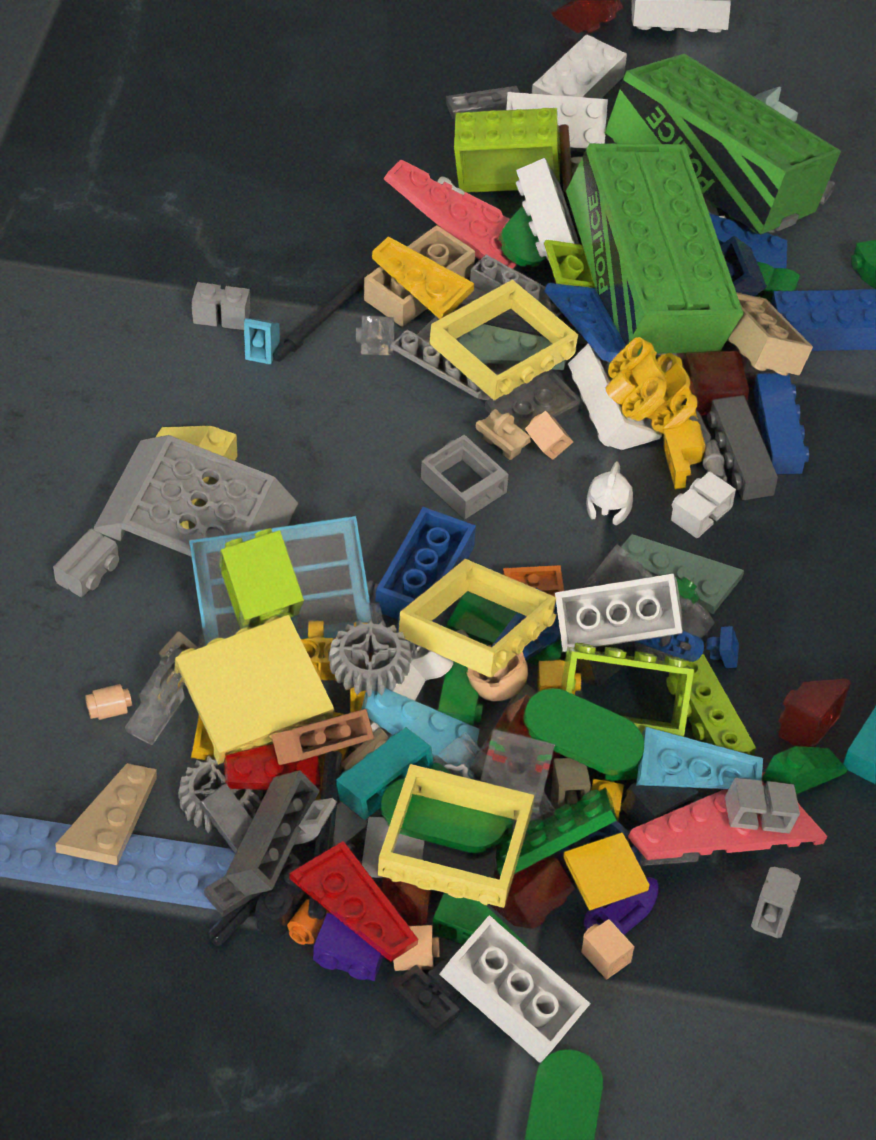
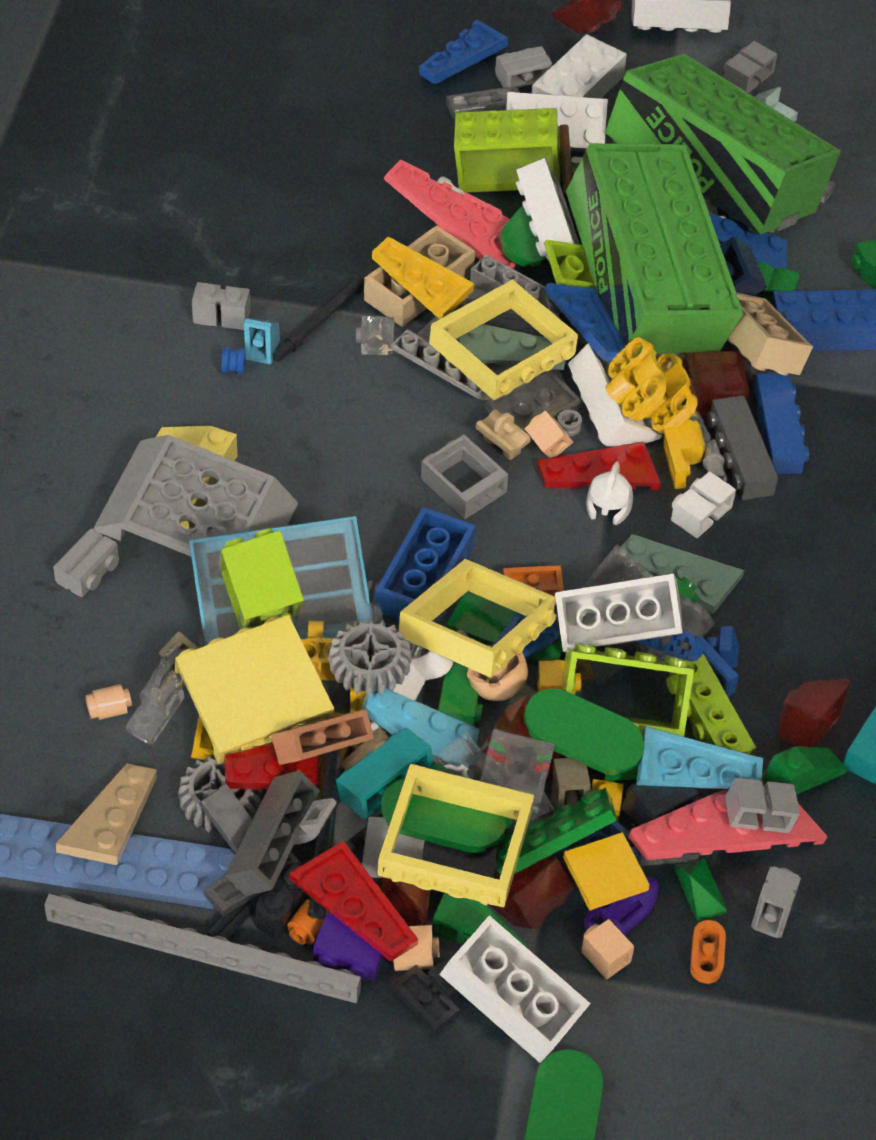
(206, 949): none -> light grey plate
(233, 360): none -> blue wheel
(467, 50): none -> blue wing
(522, 67): none -> light grey brick
(570, 416): none -> light grey bush
(581, 468): none -> red wing
(700, 889): none -> green slope
(707, 954): none -> orange plate
(724, 673): none -> blue tile
(750, 66): none -> light grey piece

